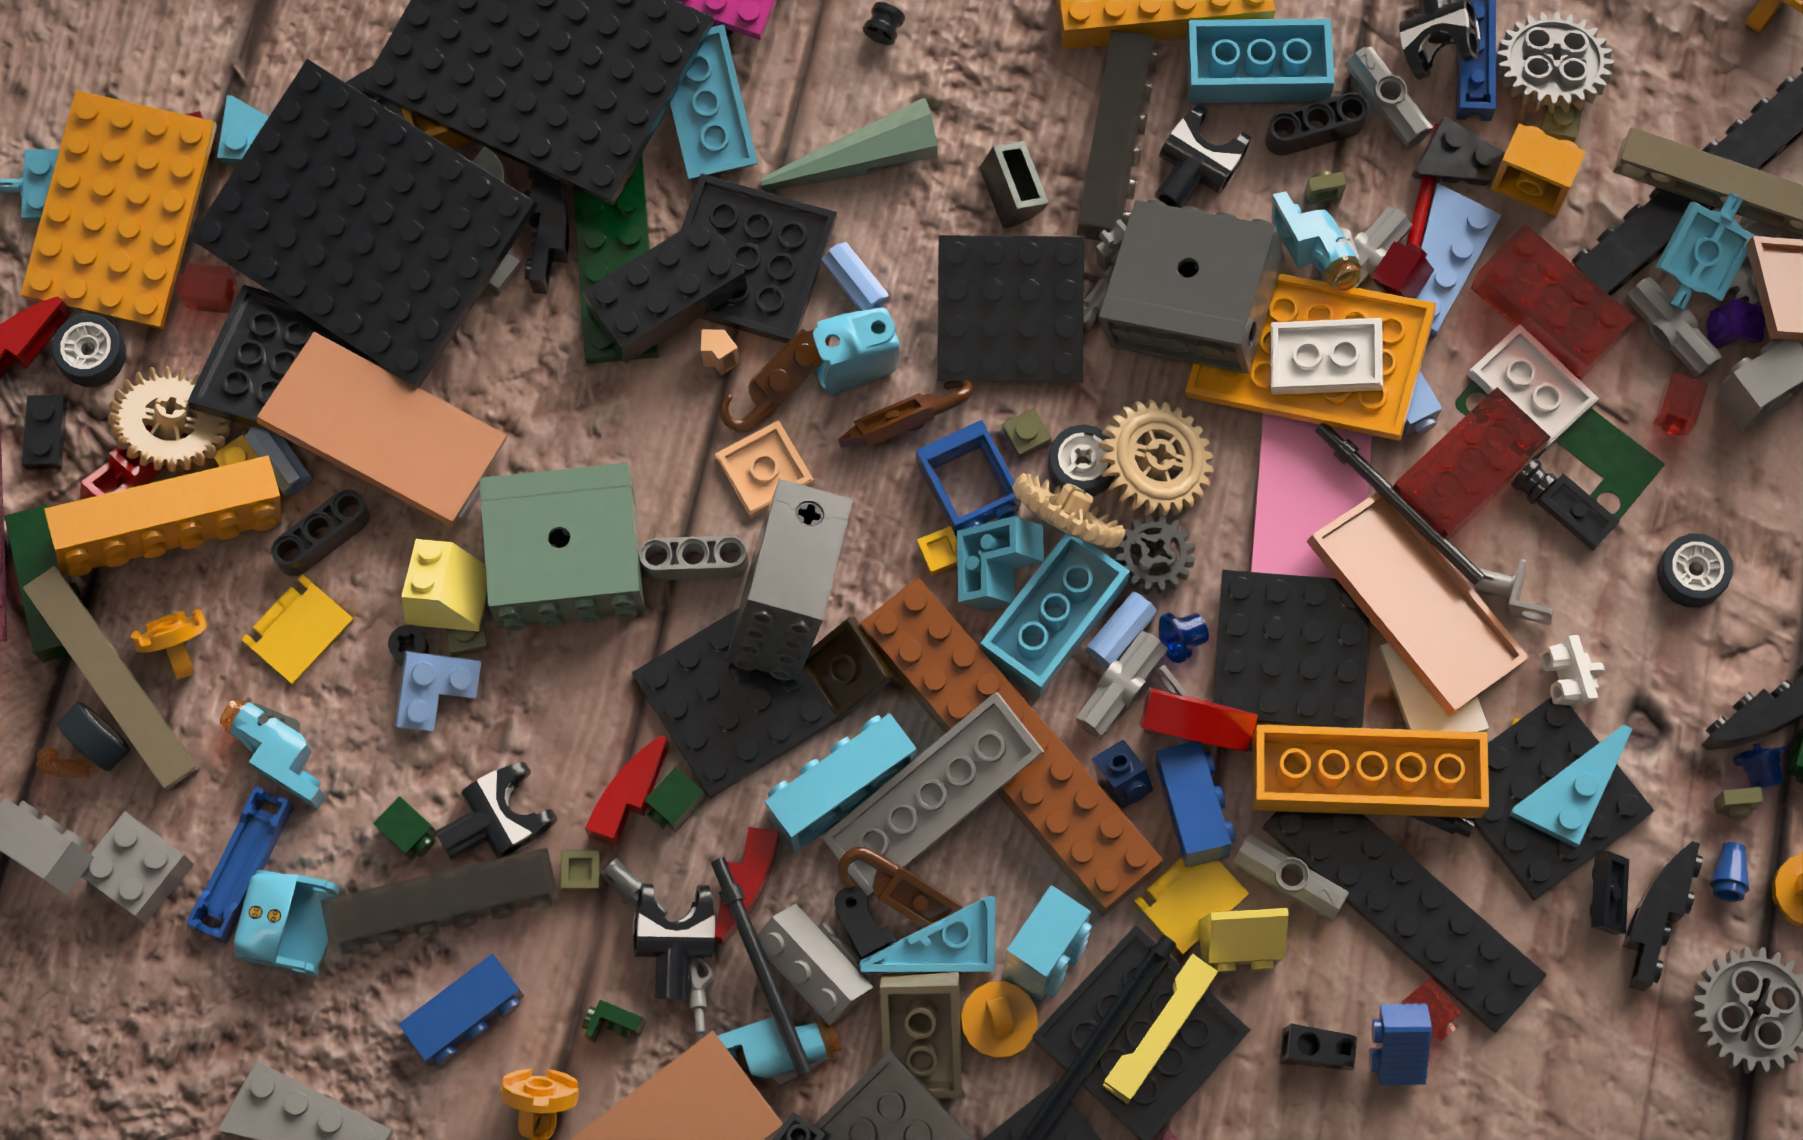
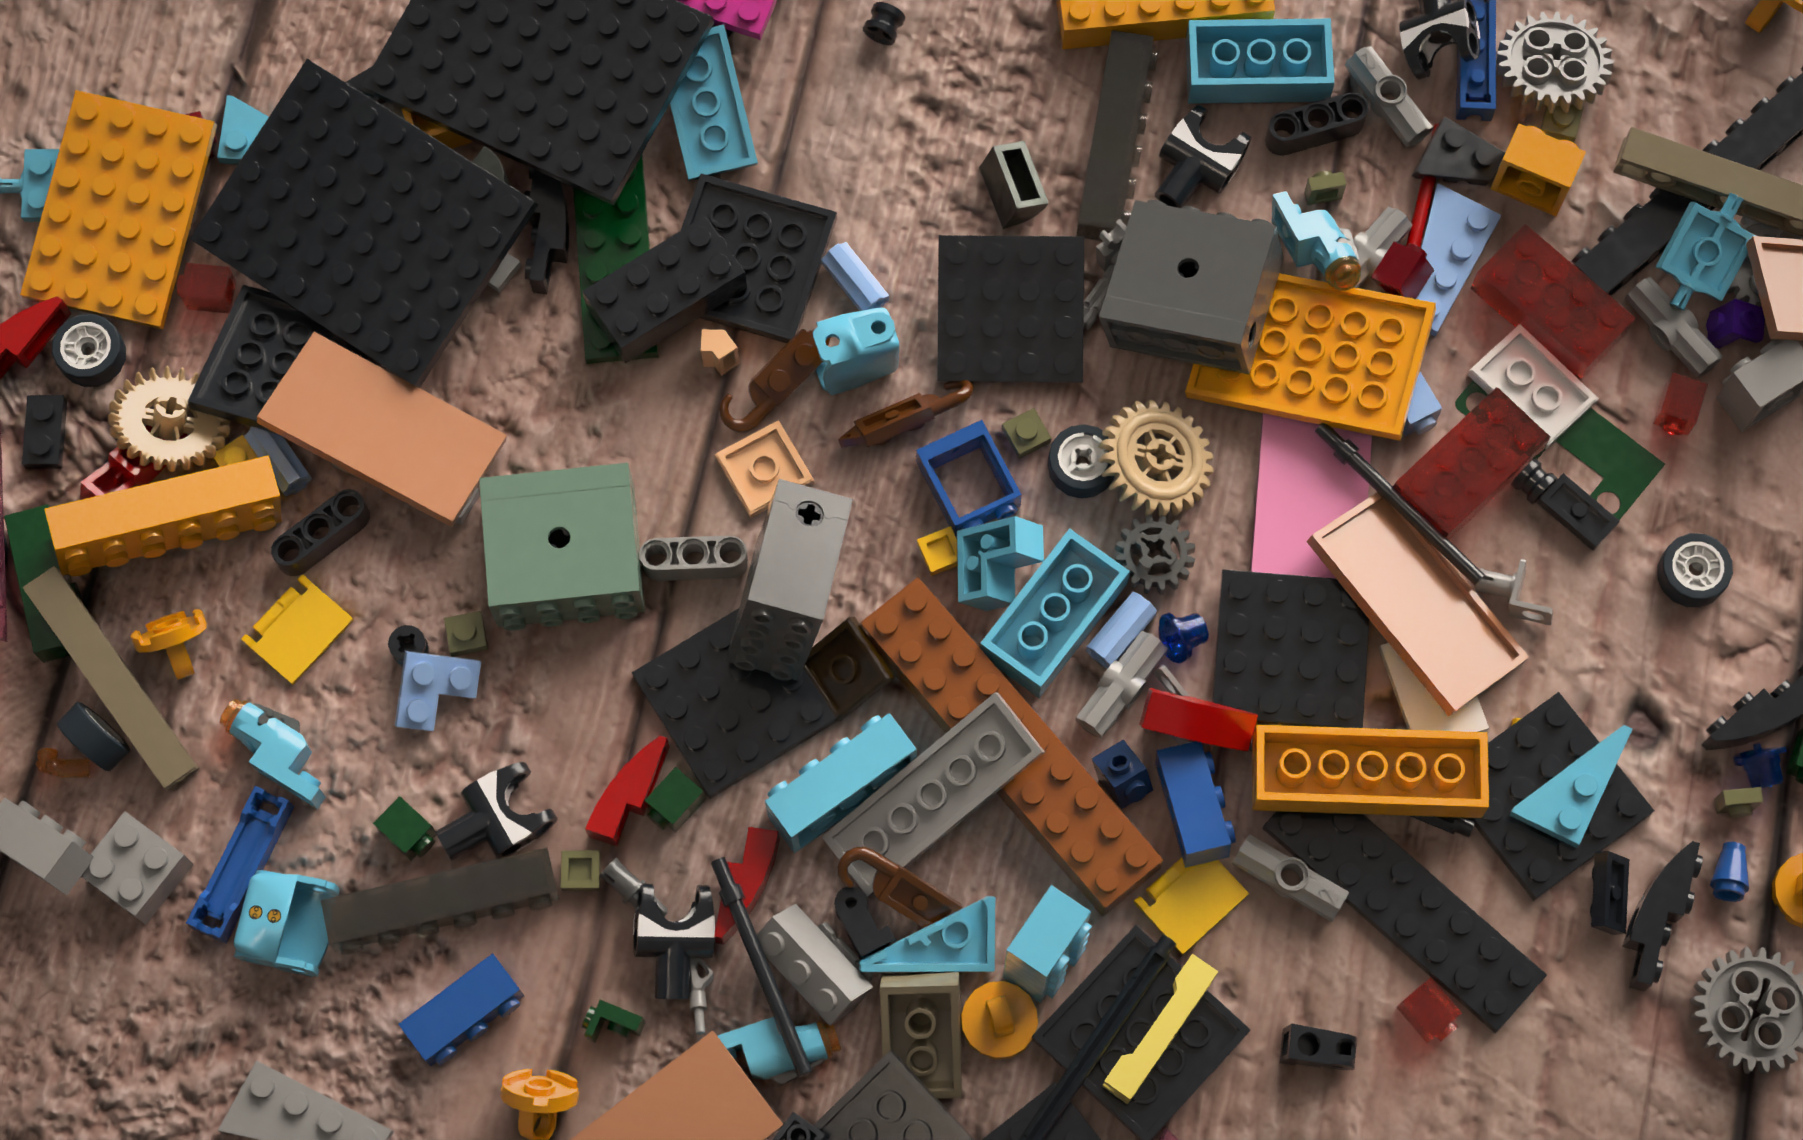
(444, 587): light yellow slope -> none
(892, 140): sand green wedge -> none
(1068, 511): tan gear -> none
(1243, 938): light yellow slope -> none
(1327, 356): white tile -> none
(1402, 1044): blue brick -> none
(1575, 671): white hips -> none

